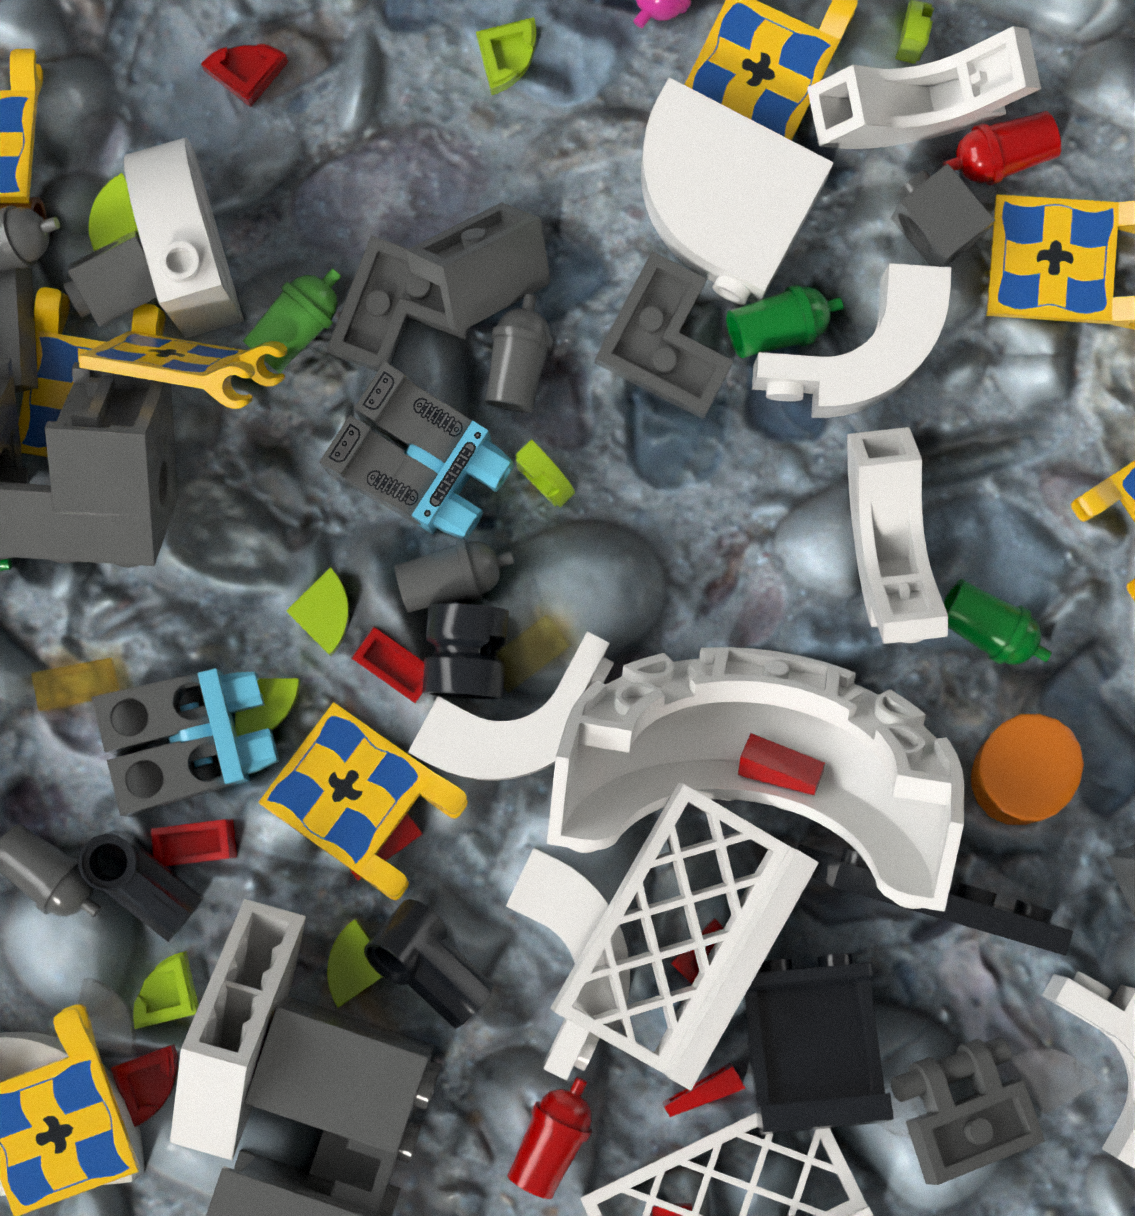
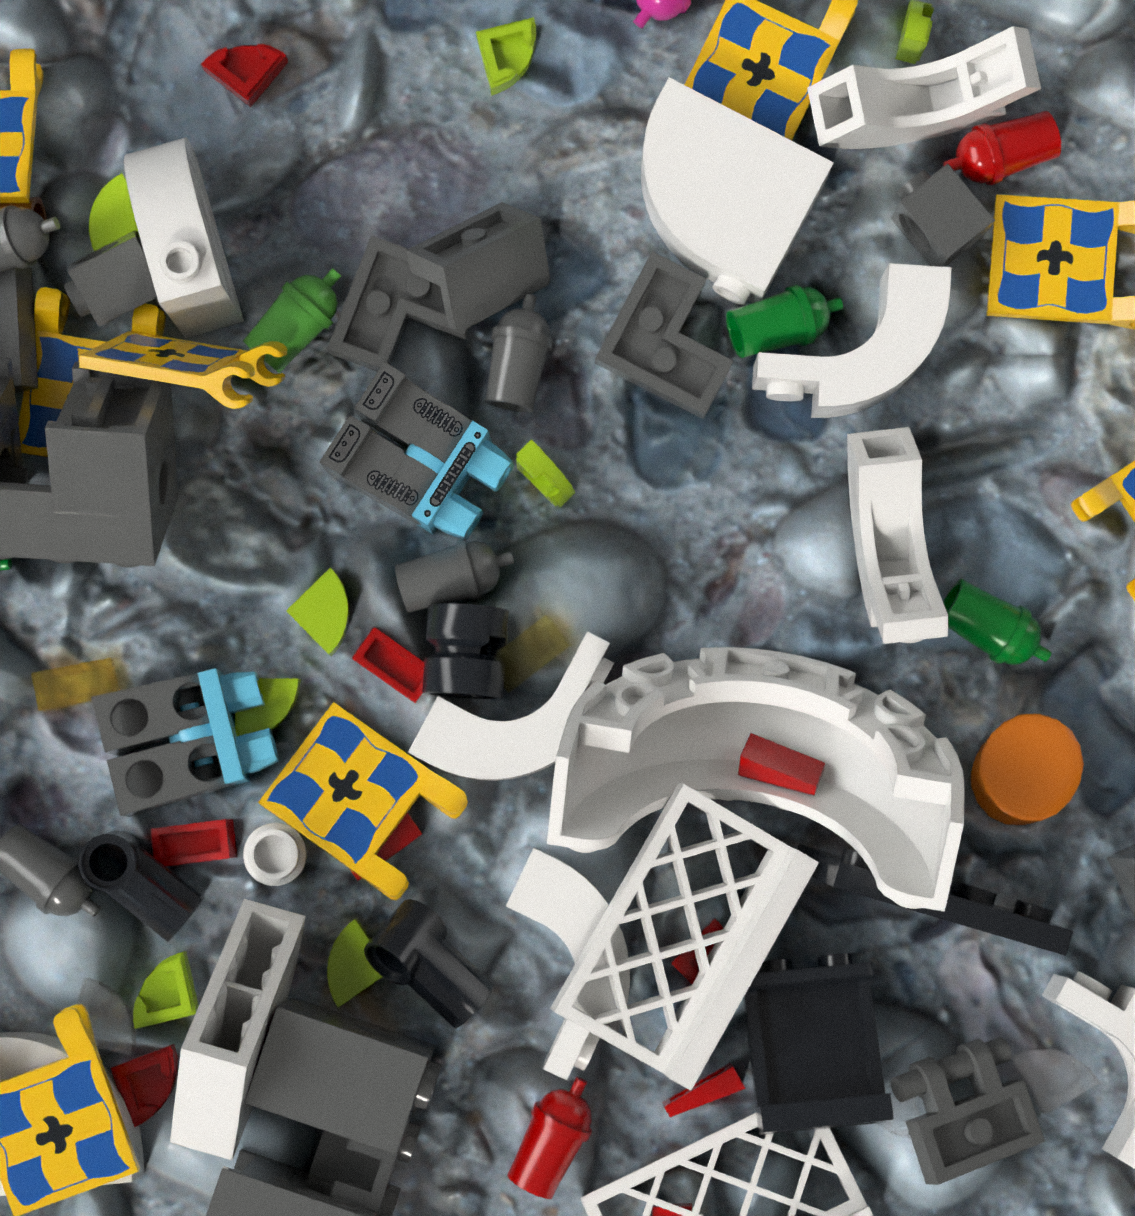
(275, 854): none -> white plate

